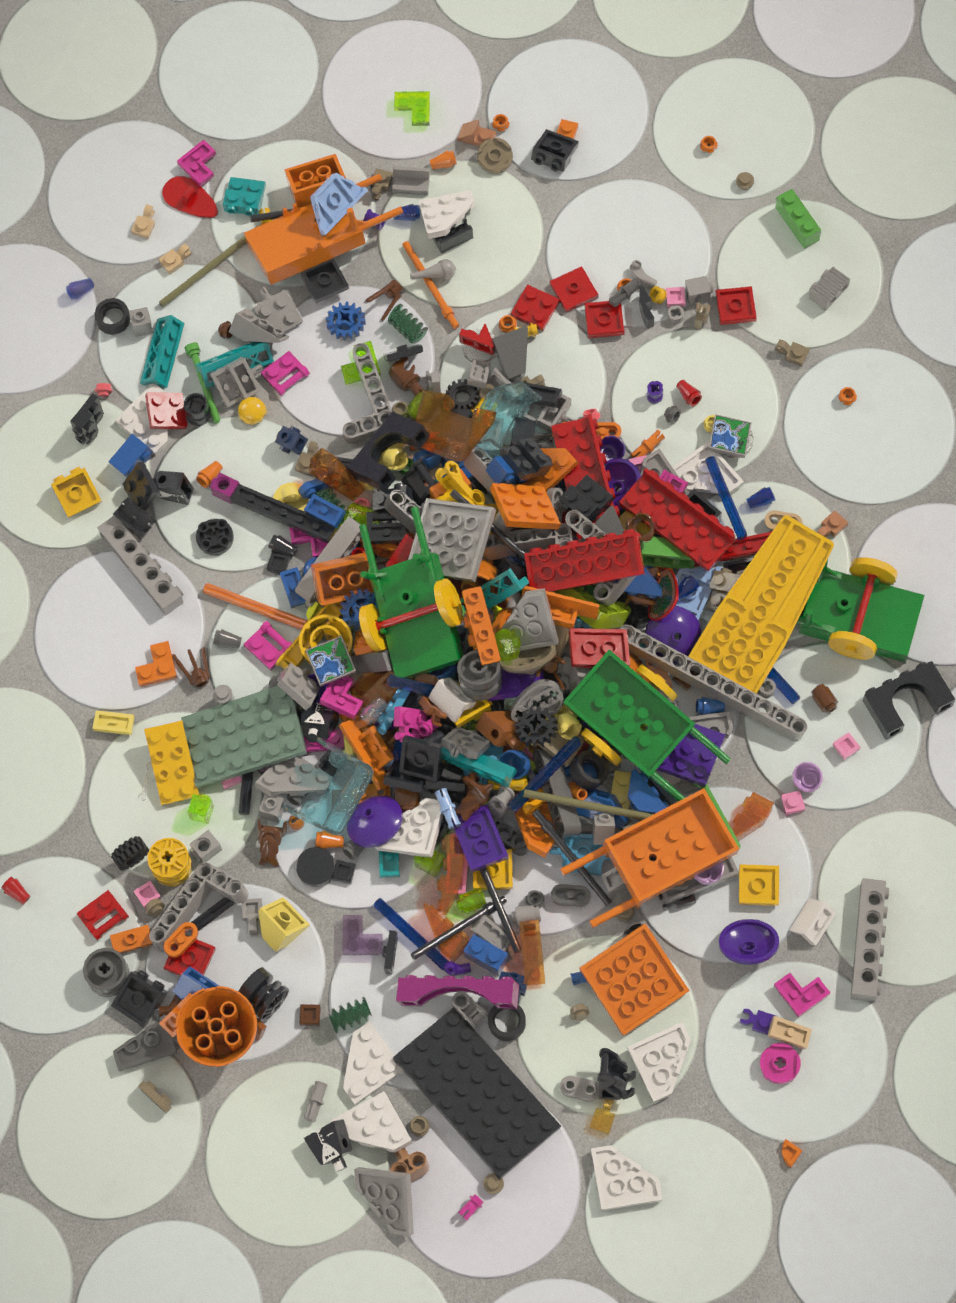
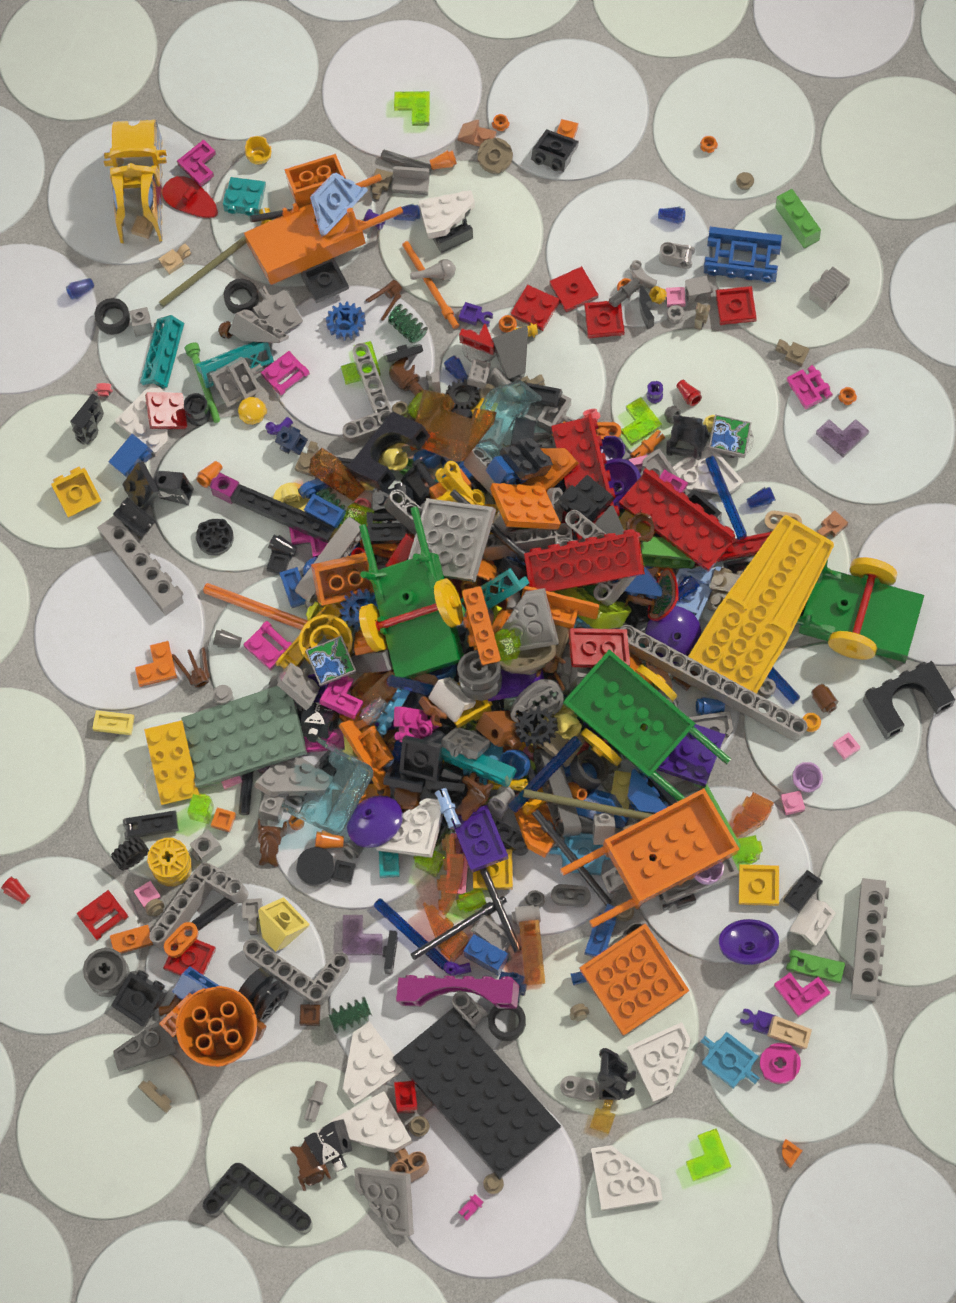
(137, 141): none -> yellow animal
(151, 824): none -> black plate
(223, 820): none -> orange plate
(236, 285): none -> black tyre
(257, 150): none -> yellow hair
(260, 1195): none -> black beam
(273, 429): none -> dark purple arm
(296, 975): none -> light grey beam
(310, 1170): none -> reddish brown hair
(403, 160): none -> dark grey axle
(405, 1097): none -> red slope
(455, 368): none -> clear blue cone
(472, 314): none -> dark purple plate
(600, 935): none -> blue hinge
(644, 422): none -> clear neon green plate
(672, 214): none -> clear blue cone
(677, 255): none -> light grey piece
(689, 430): none -> black piece
(714, 1157): none -> clear neon green plate
(730, 1060): none -> dark azure plate
(742, 241): none -> blue fence
(749, 850): none -> clear neon green brick
(803, 891): none -> black plate
(805, 390): none -> dark pink plate
(813, 722): none -> light orange plate
(816, 966): none -> bright green plate
(844, 440): none -> clear purple plate

